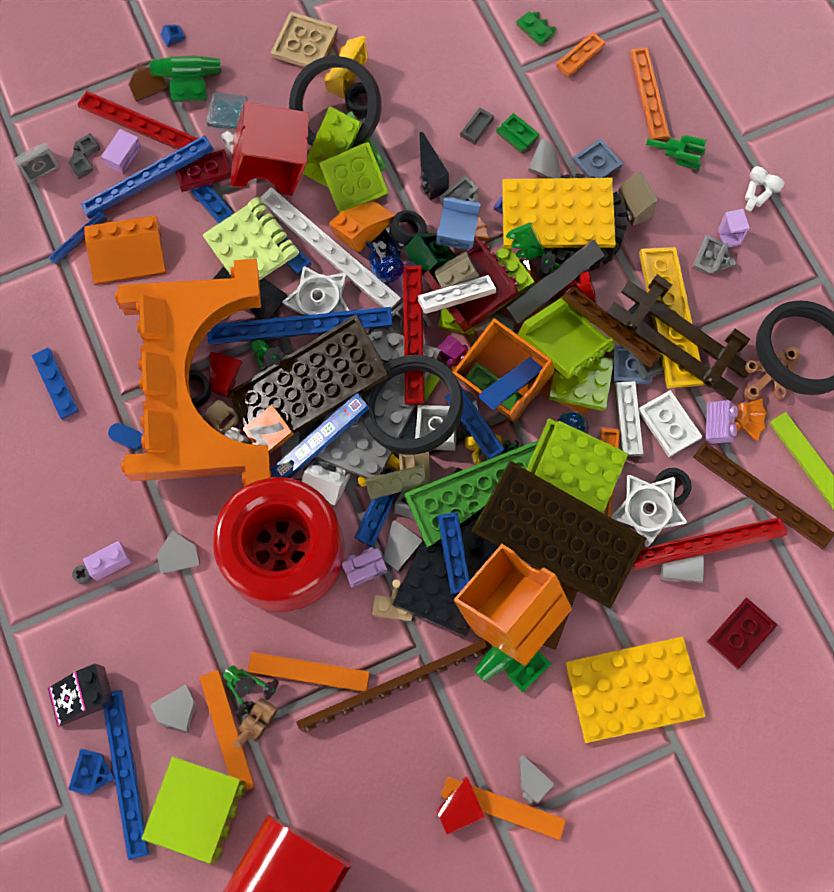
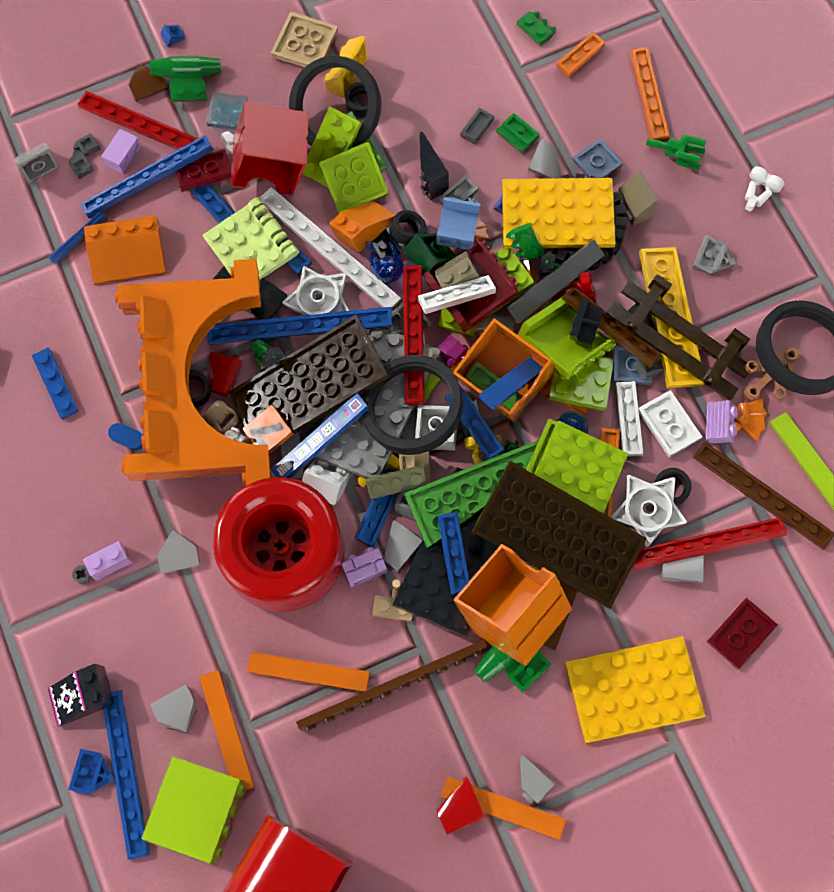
(244, 686): plant -> none
(255, 725): medium nougat beam -> none
(586, 323): none -> black panel
(733, 228): lavender panel -> none

